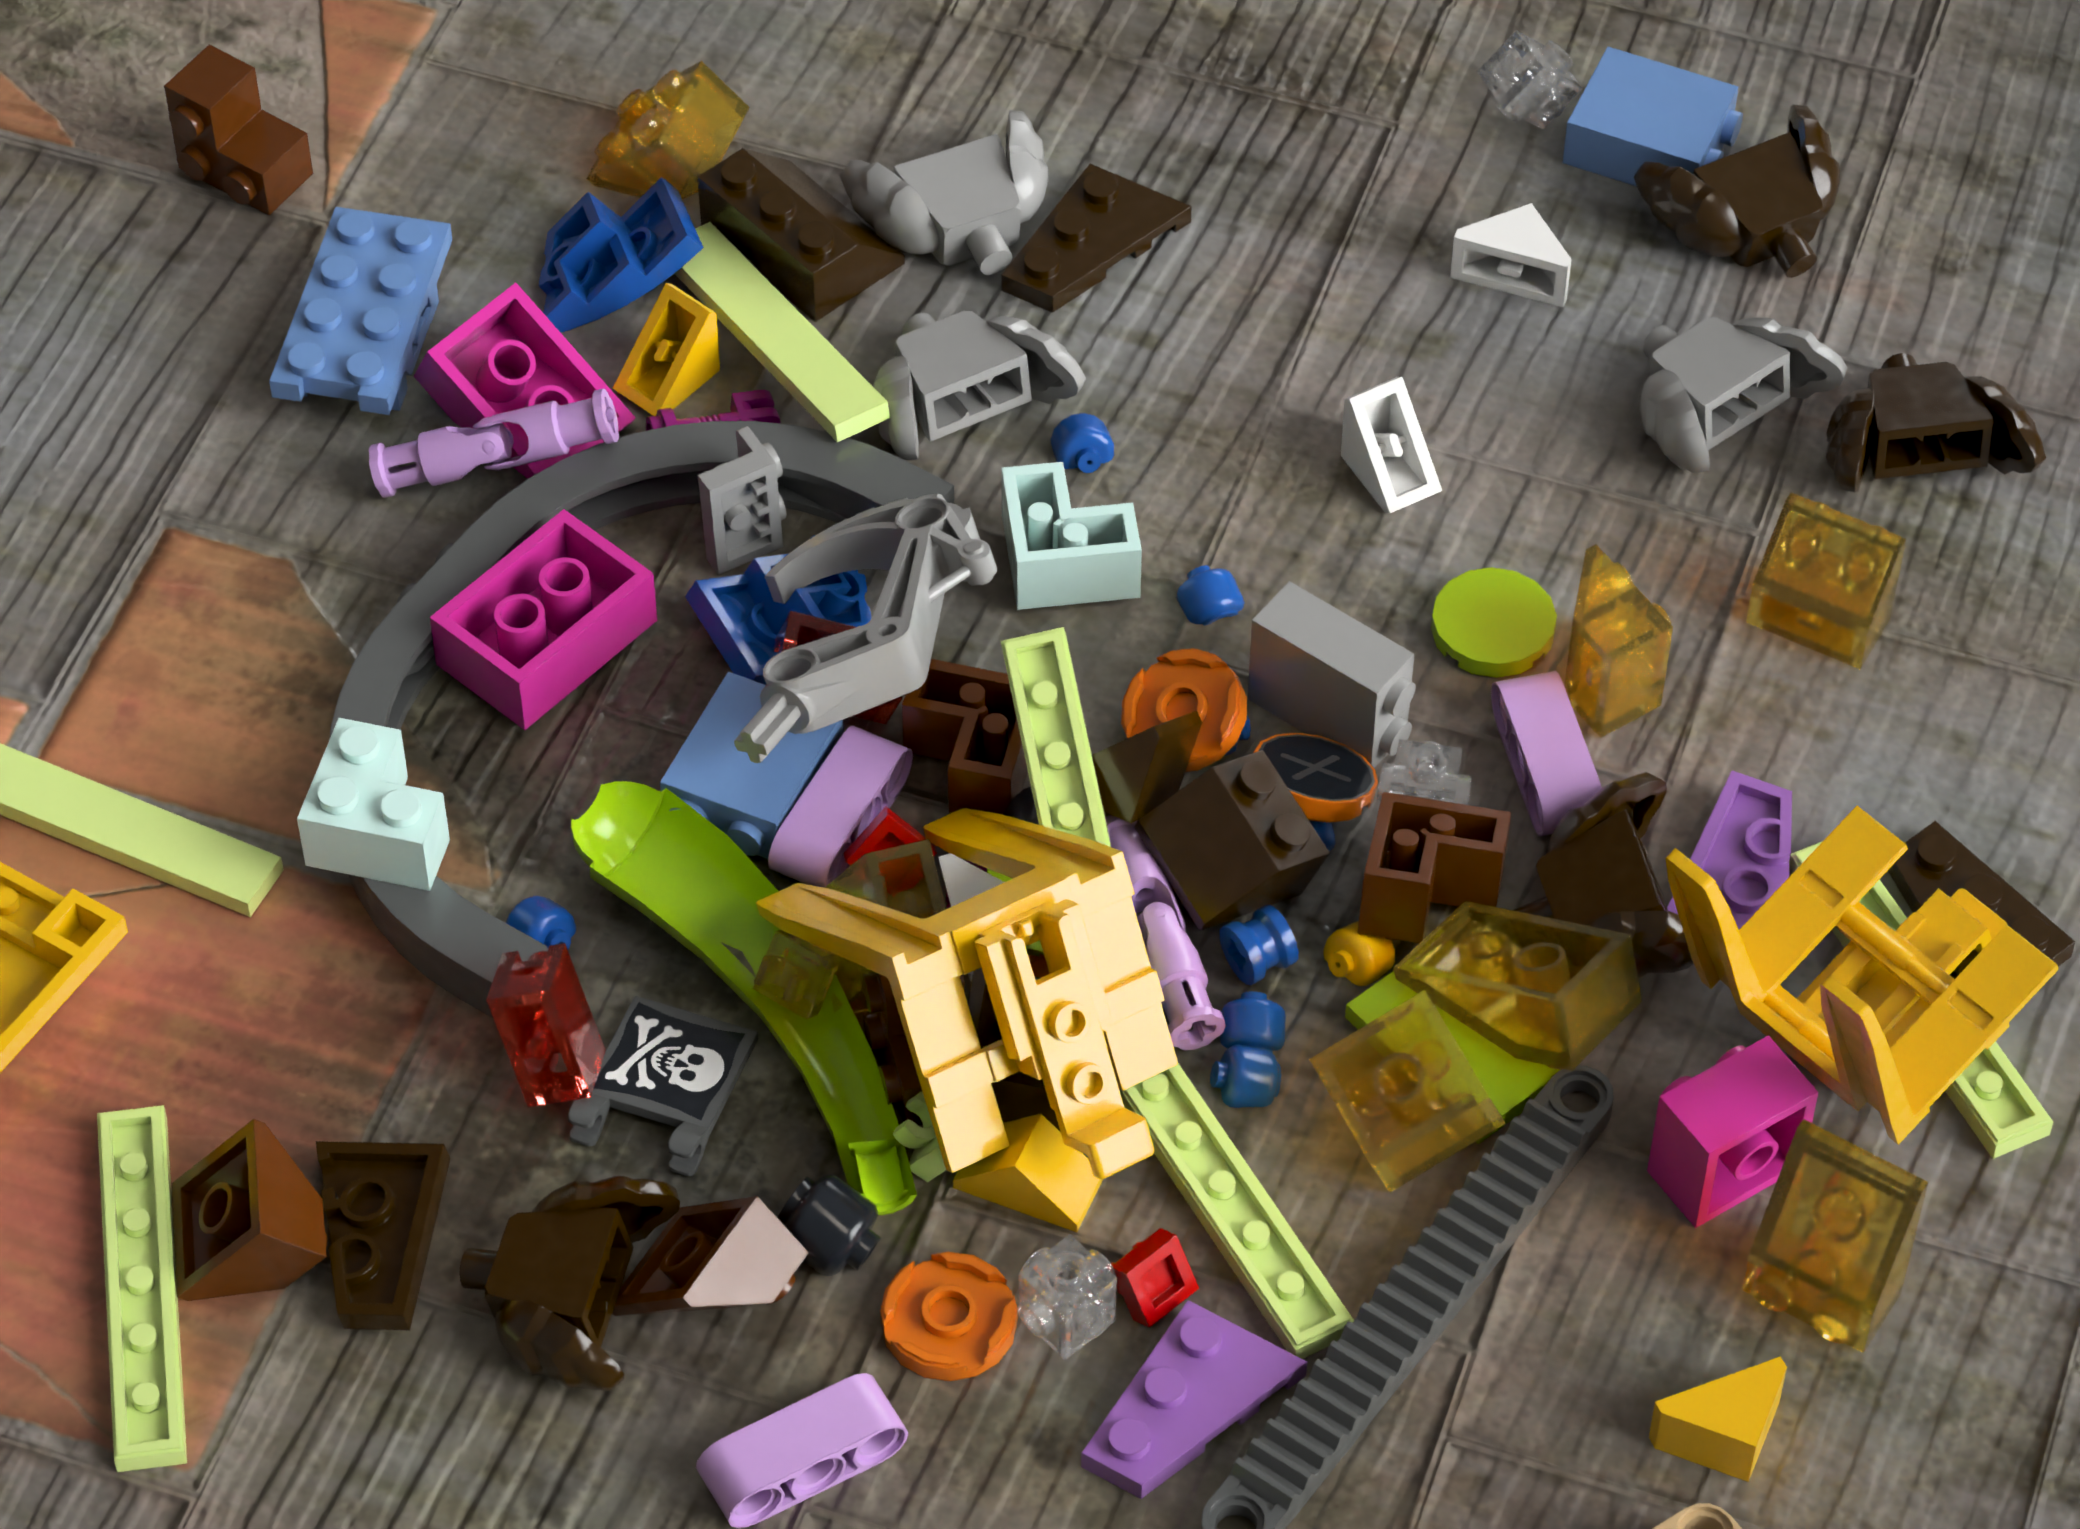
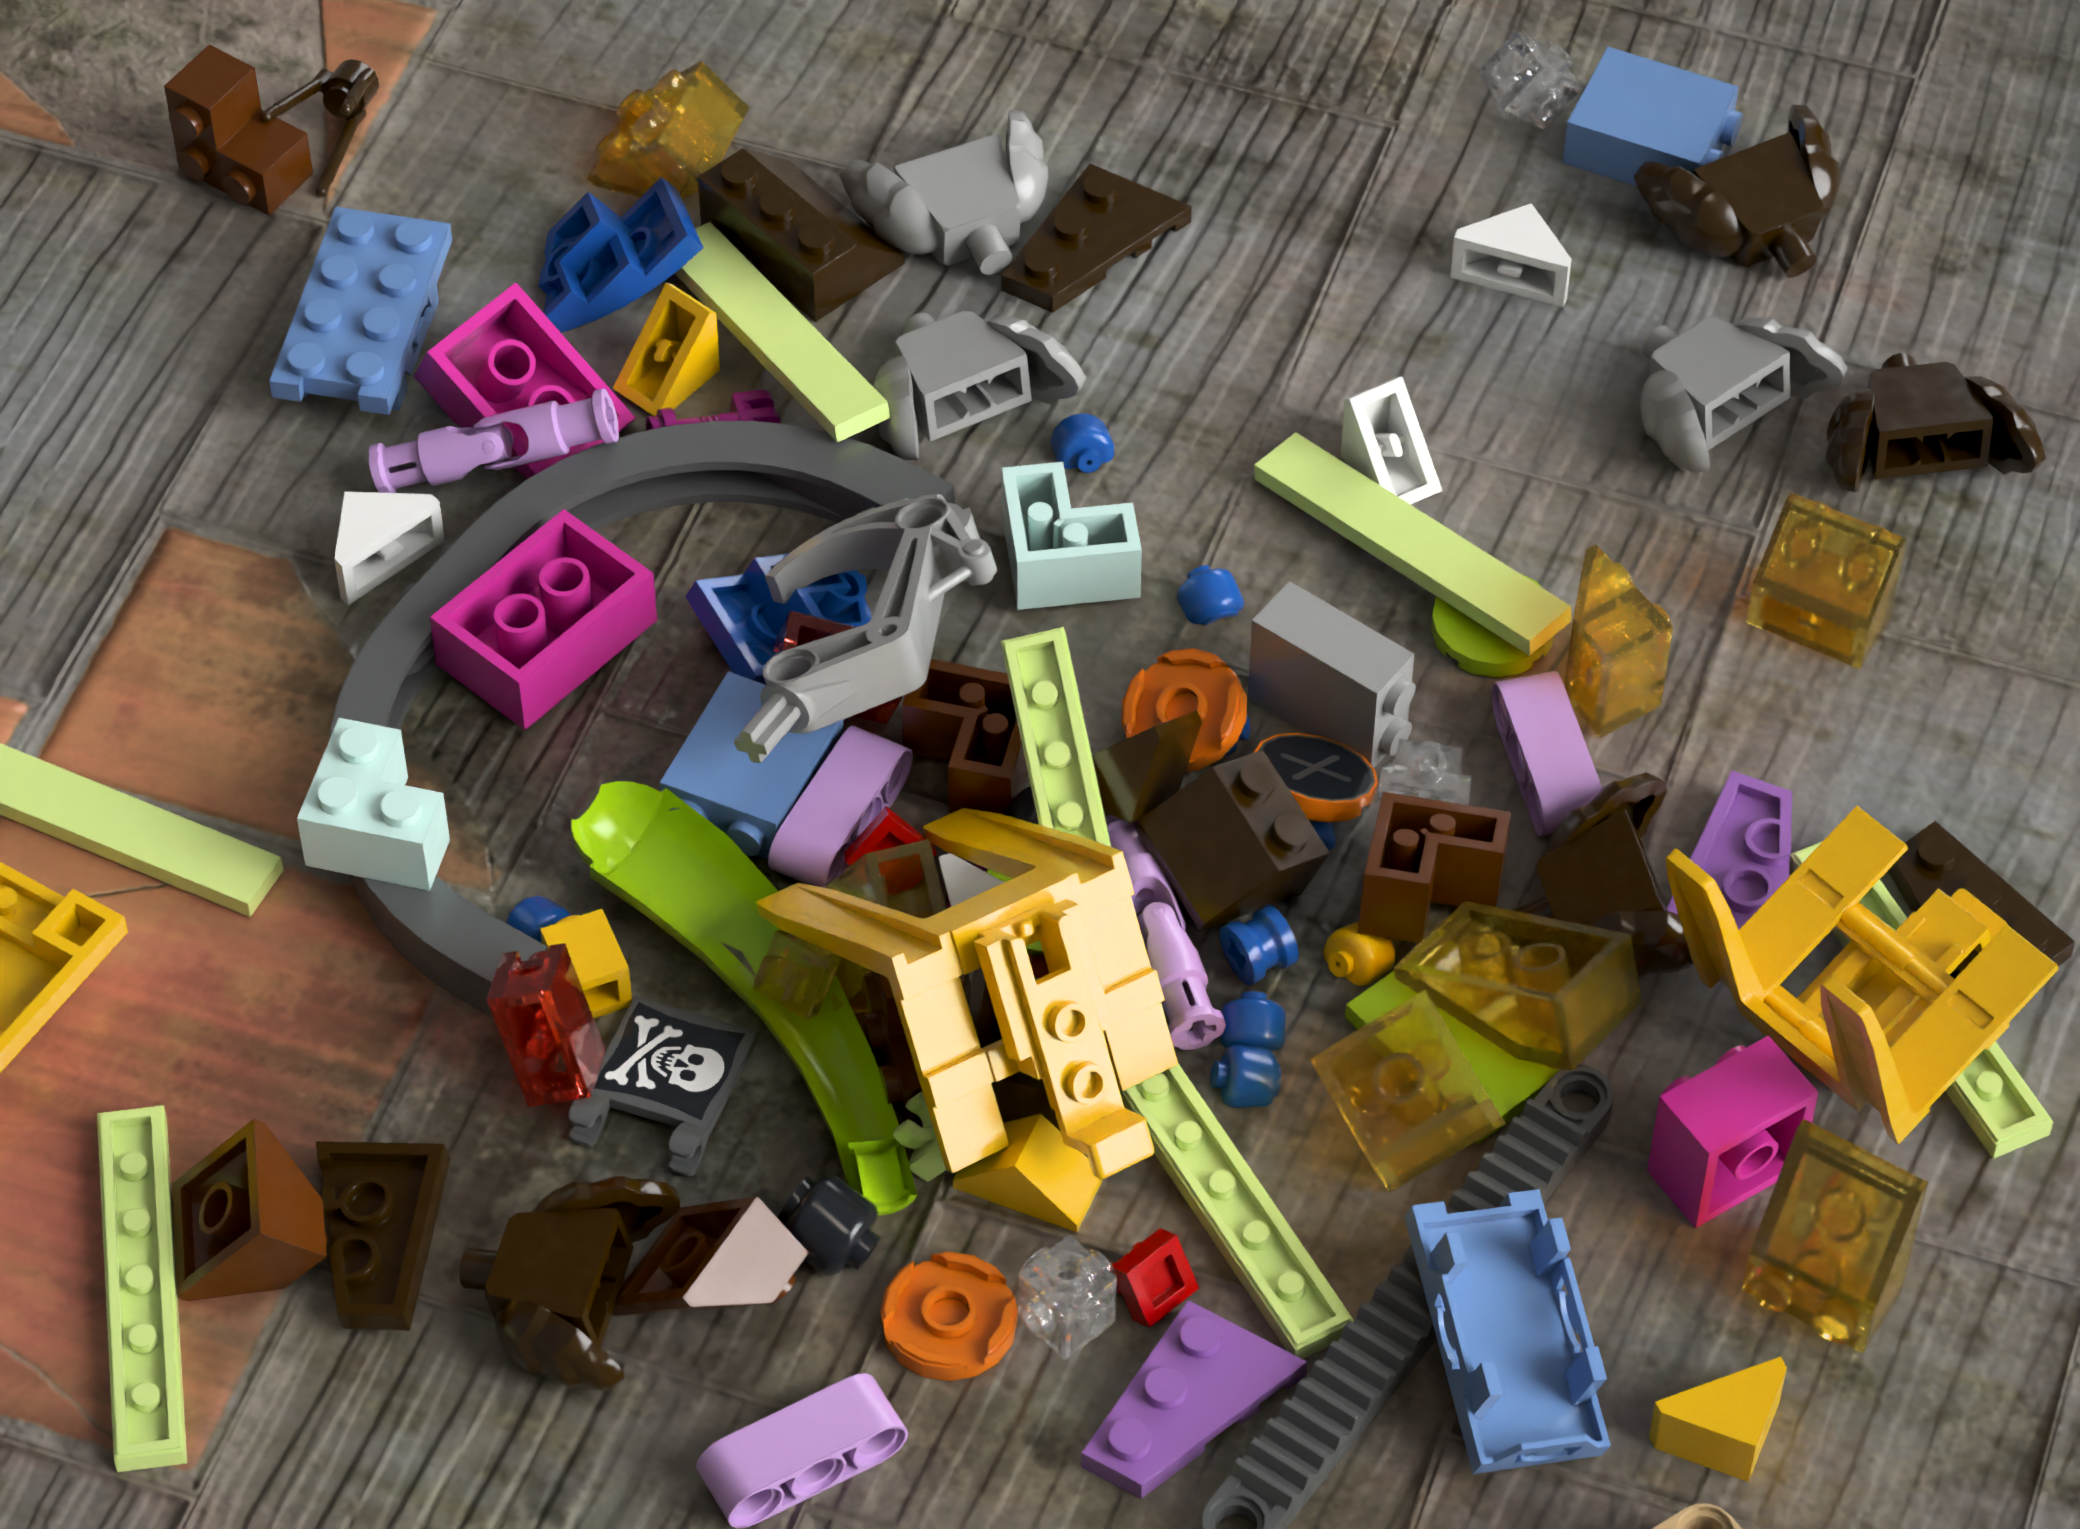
(345, 96): none -> dark brown plant
(383, 536): none -> white slope
(595, 959): none -> yellow brick
(742, 505): light grey bracket -> none
(1413, 543): none -> yellowish green tile
(1509, 1332): none -> medium blue piece

